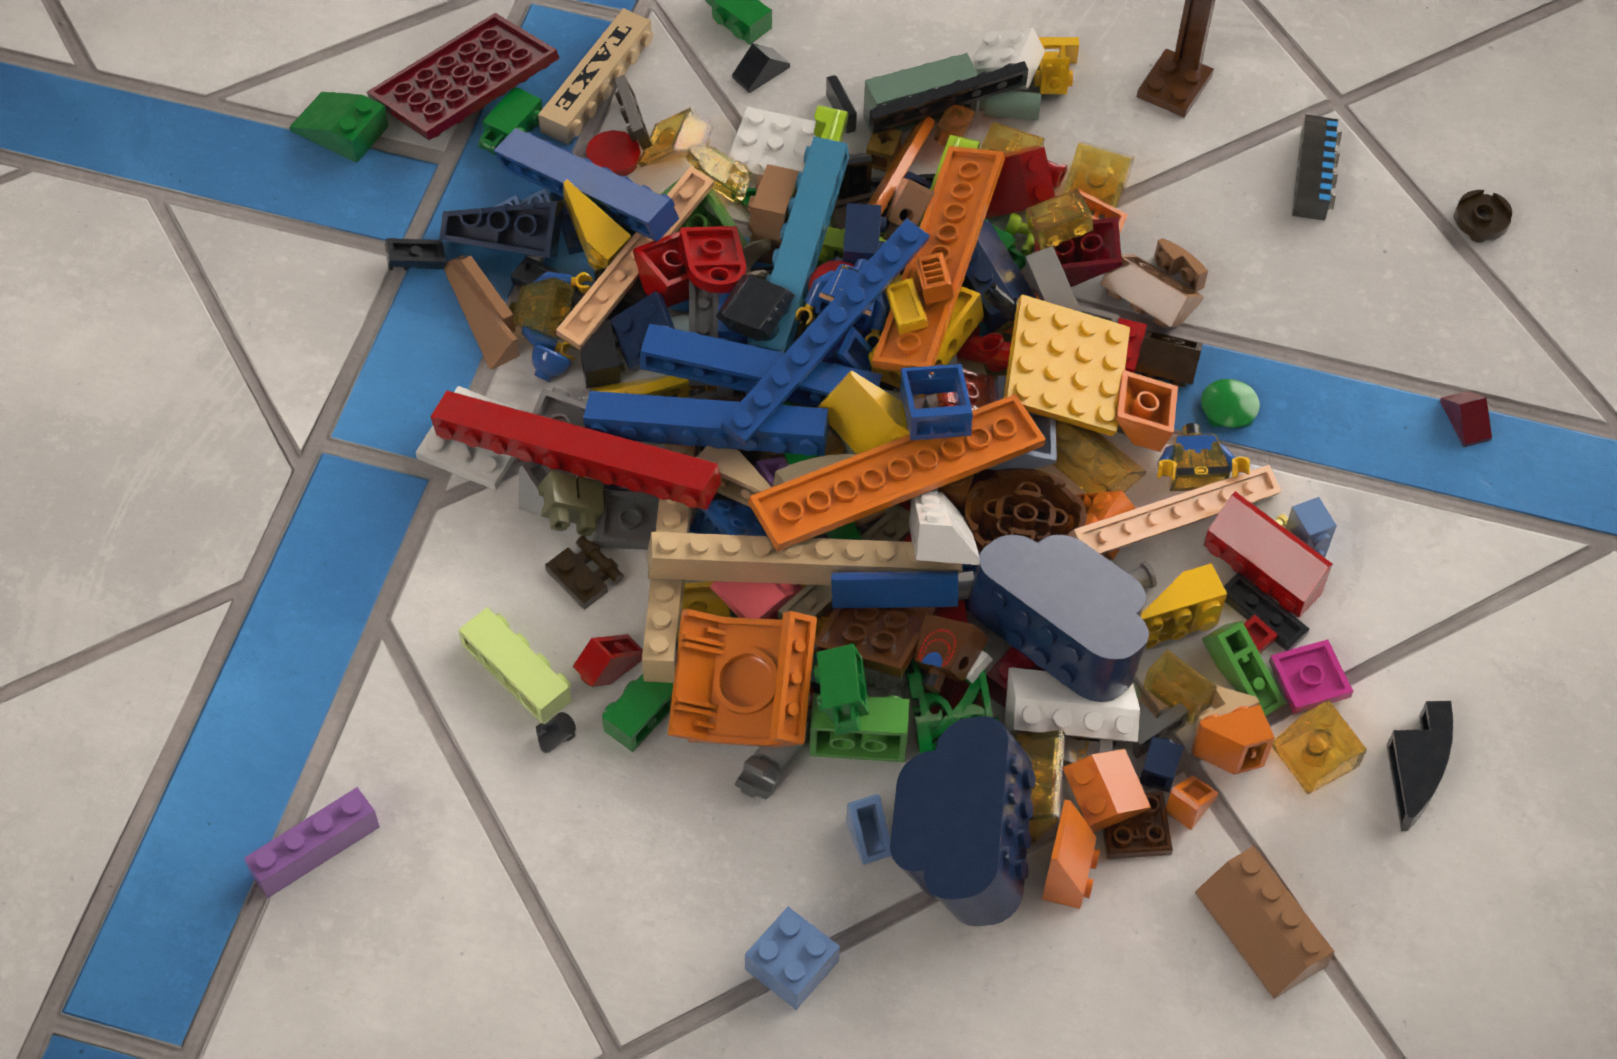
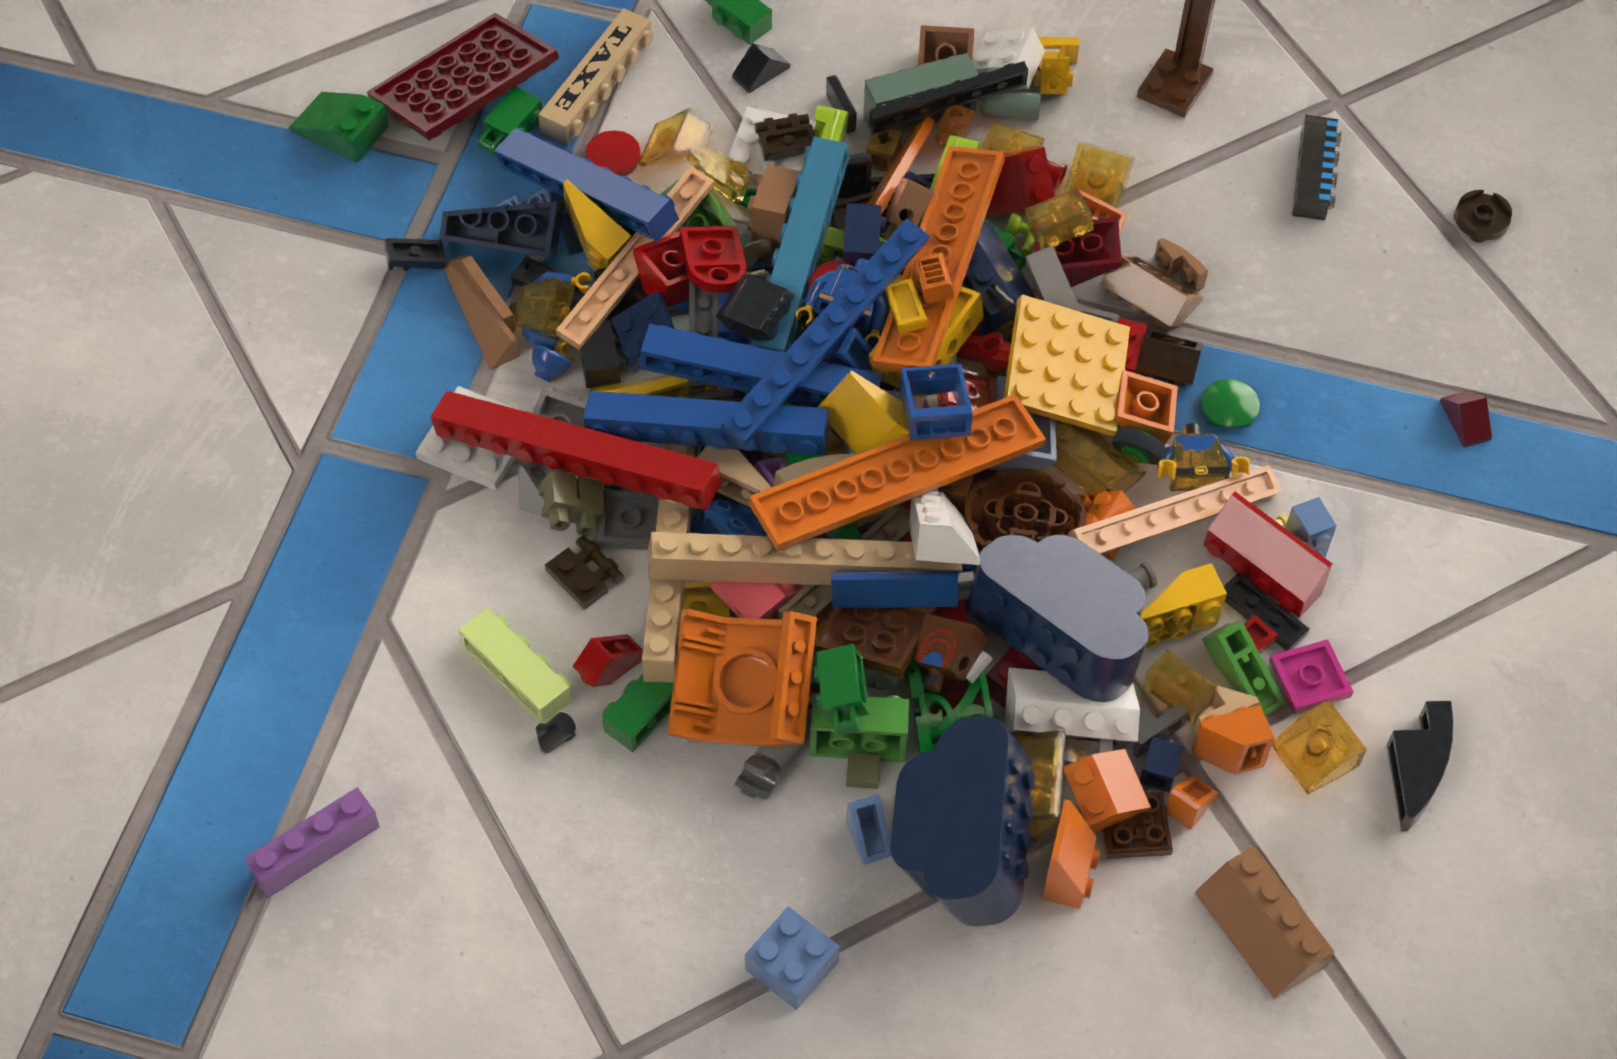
(631, 113): dark brown plate -> none
(784, 136): none -> dark brown plate
(863, 771): none -> olive tile
(943, 42): none -> nougat slope
(1139, 446): none -> black wheel

